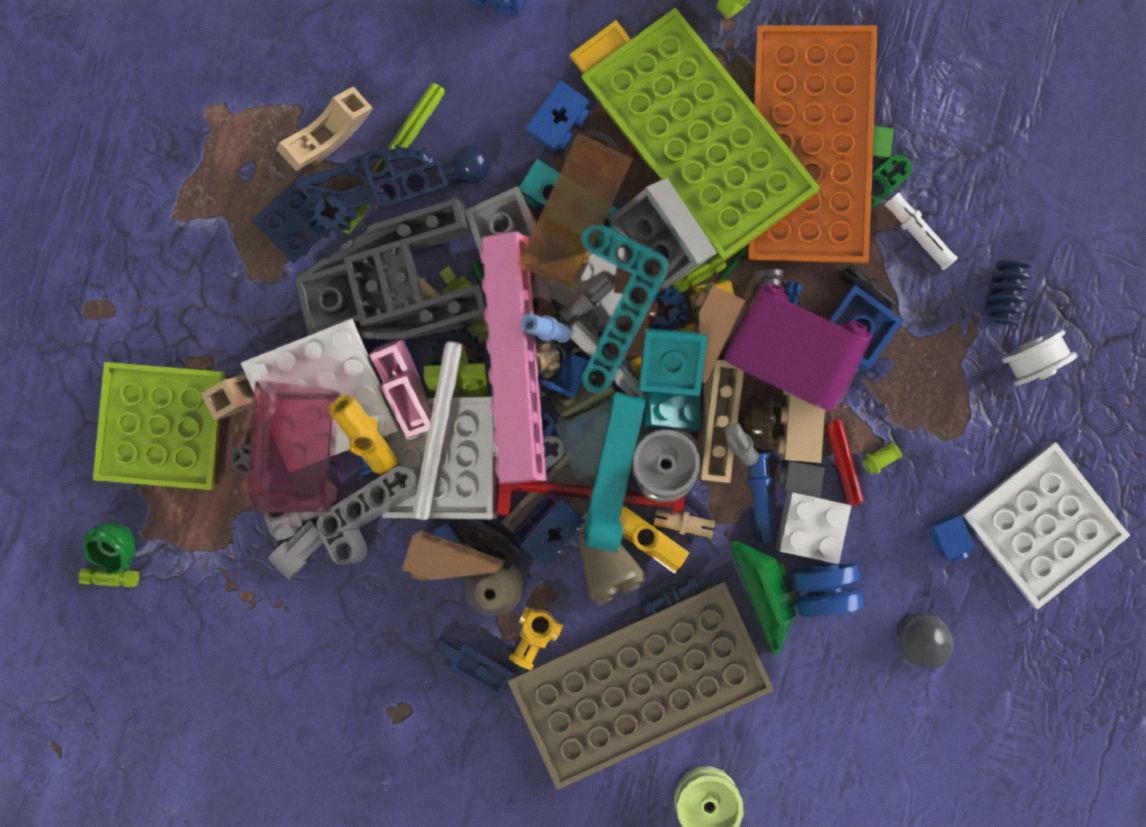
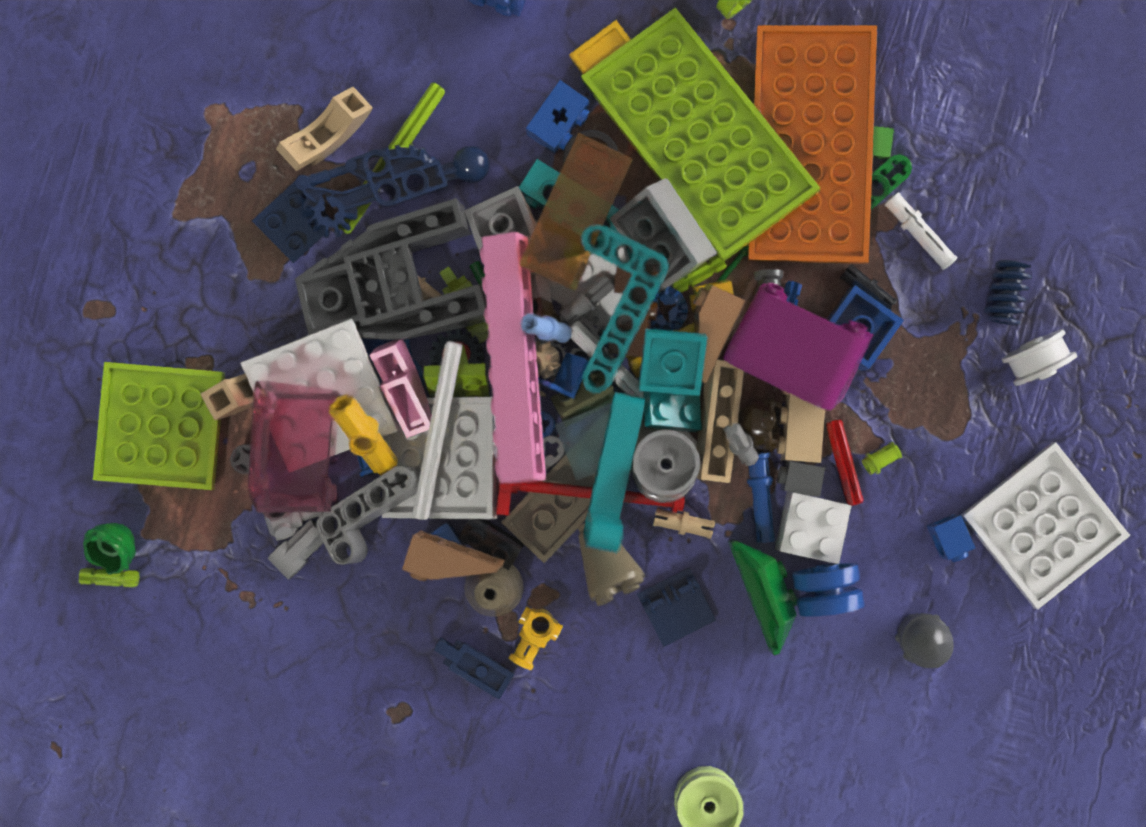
(547, 514): dark blue brick -> none
(640, 685): dark tan plate -> none
(661, 548): yellow piece -> none

